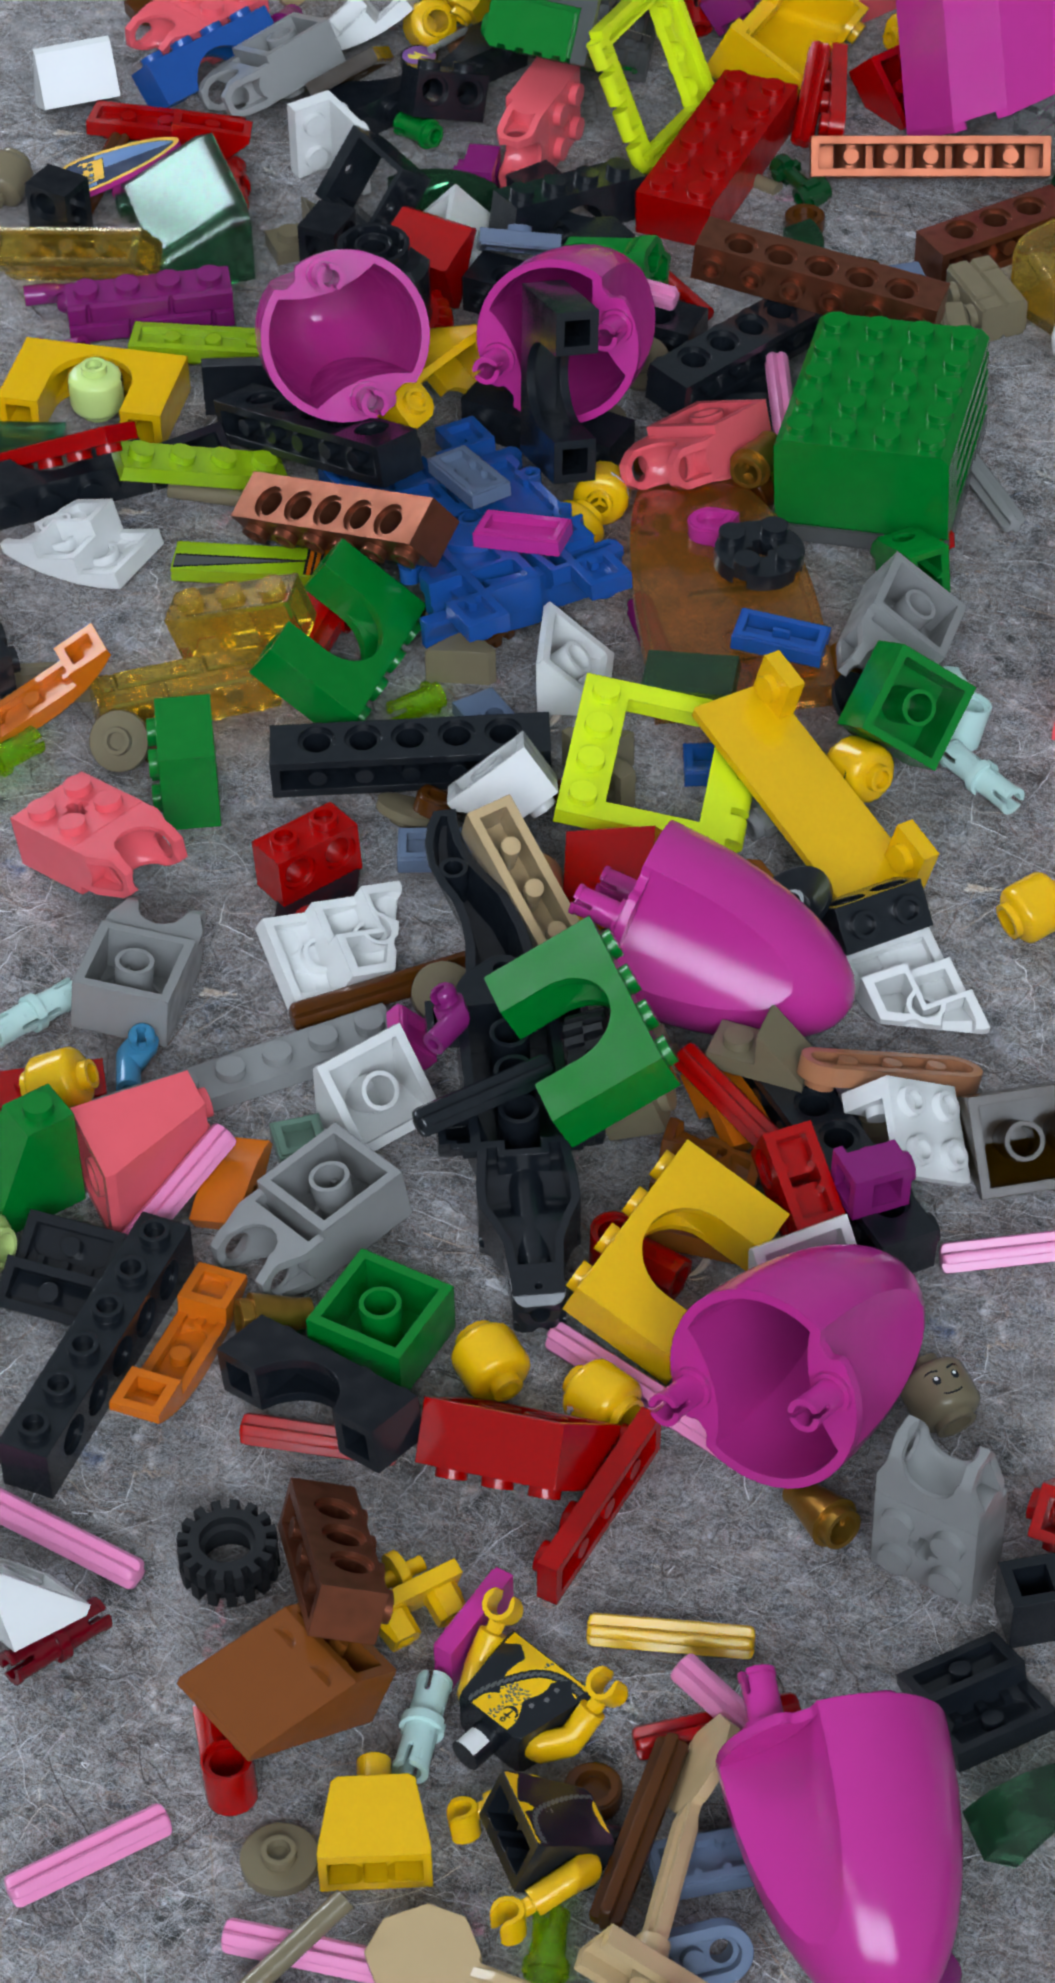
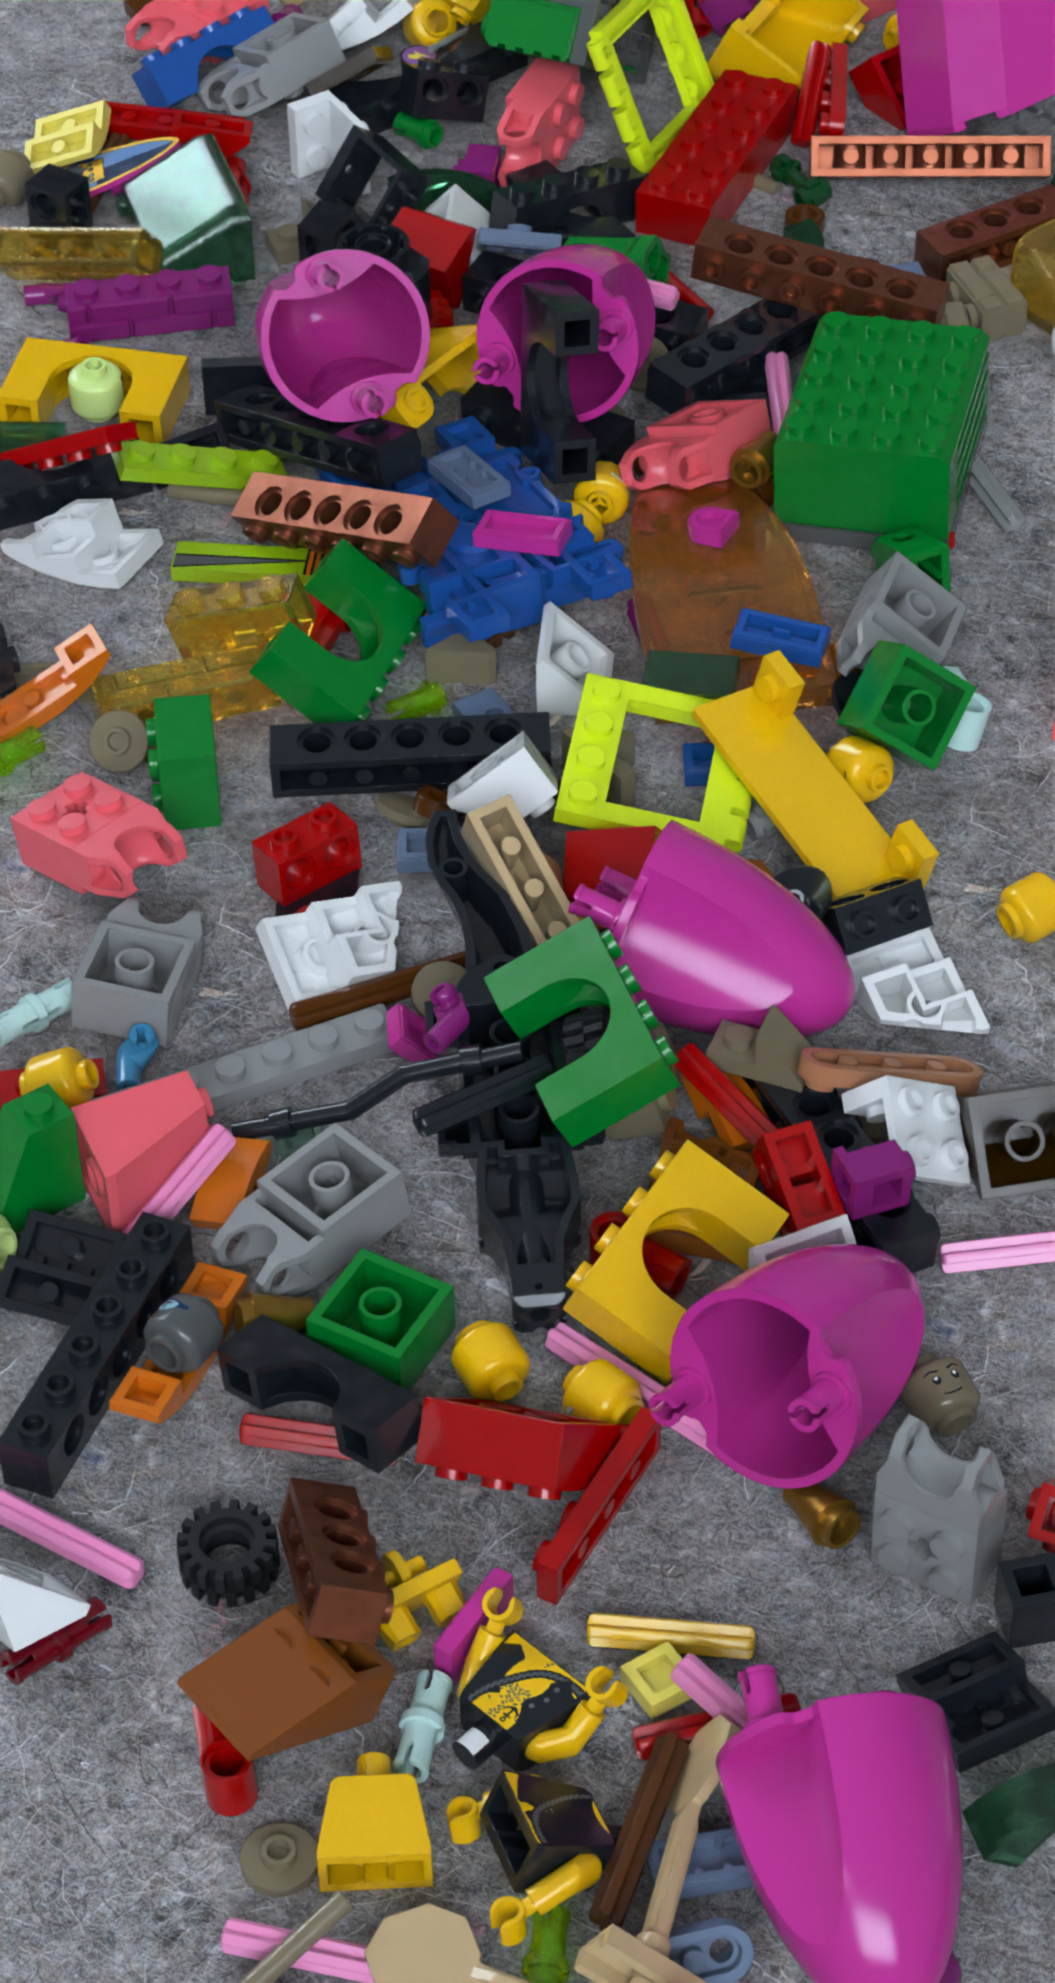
(69, 136): none -> light yellow slope
(74, 73): white slope -> none
(88, 1855): bright pink axle -> none
(183, 1333): none -> dark grey head
(194, 340): lime plate -> none
(373, 1088): white slope -> none
(470, 1061): none -> black bar
(602, 1783): reddish brown tile -> none
(650, 1680): none -> light yellow plate
(739, 550): black plate -> none
(982, 777): light aqua pin -> none

